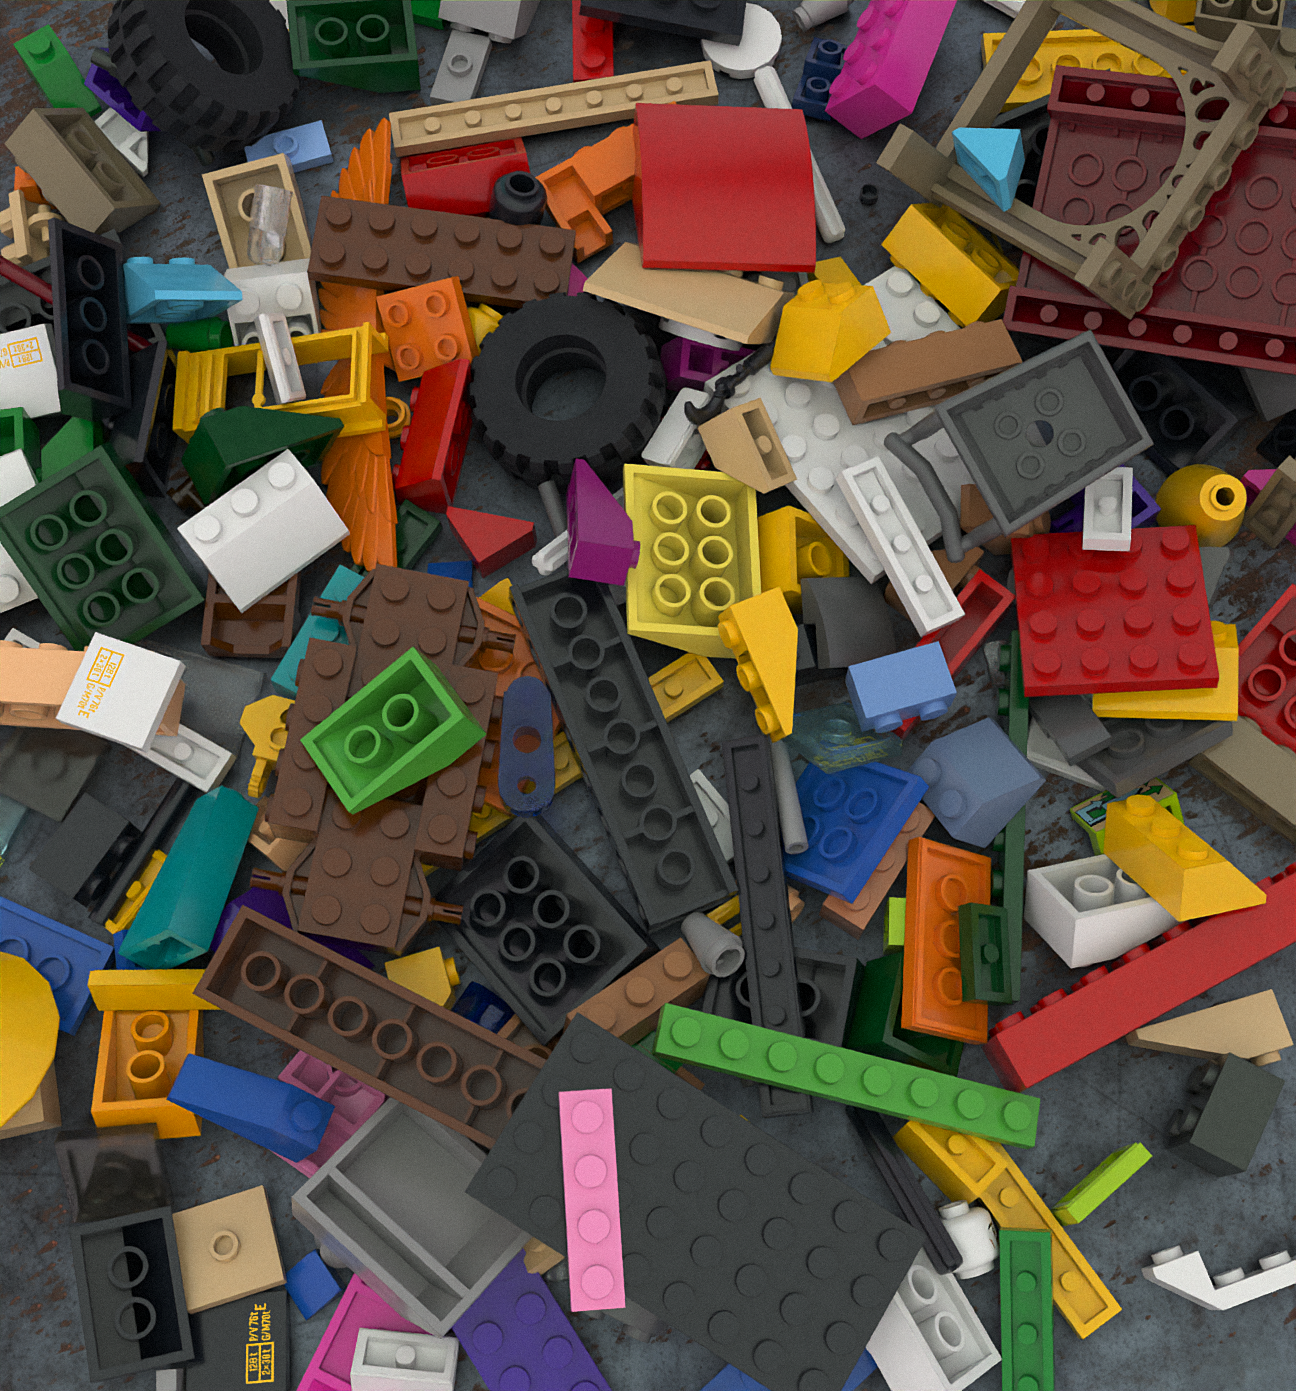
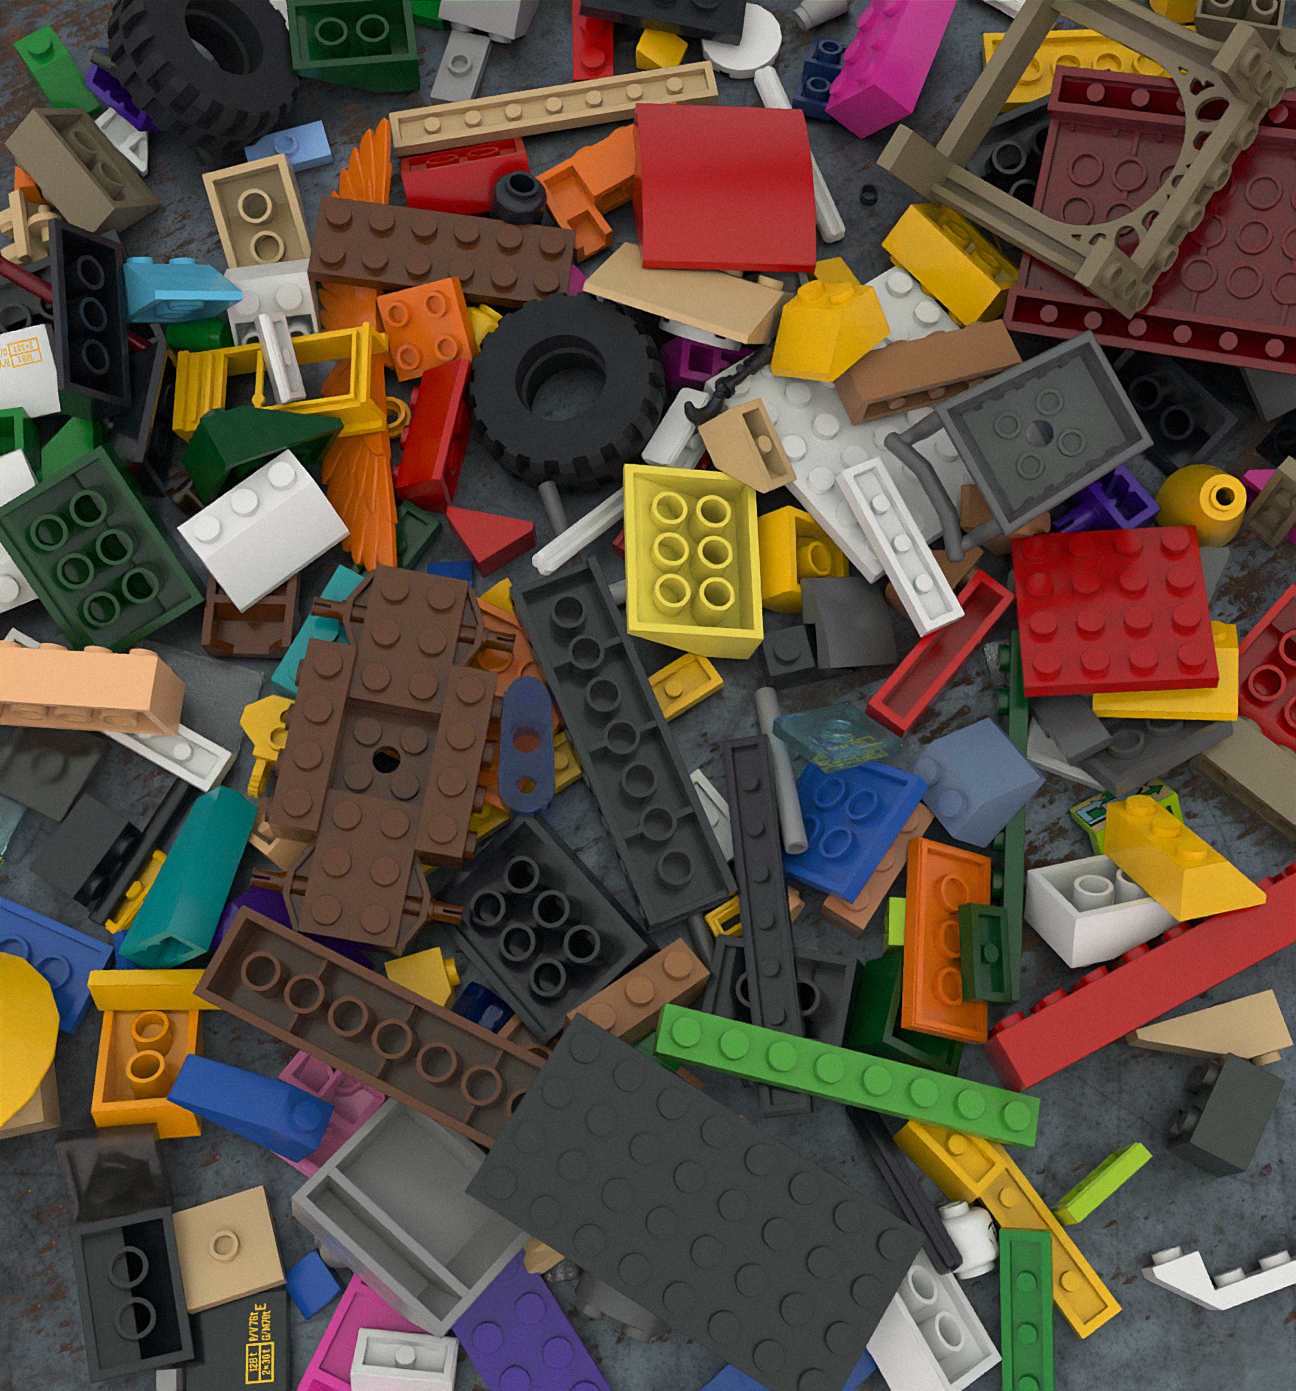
(121, 692): white tile -> none
(268, 224): clear hinge -> none
(392, 733): bright green slope -> none
(591, 1200): bright pink plate -> none
(598, 530): magenta slope -> none
(659, 50): none -> yellow slope
(713, 945): light grey cone -> none
(766, 651): yellow slope -> none
(900, 688): medium blue brick -> none
(992, 160): medium azure slope -> none
(1108, 512): white plate -> none

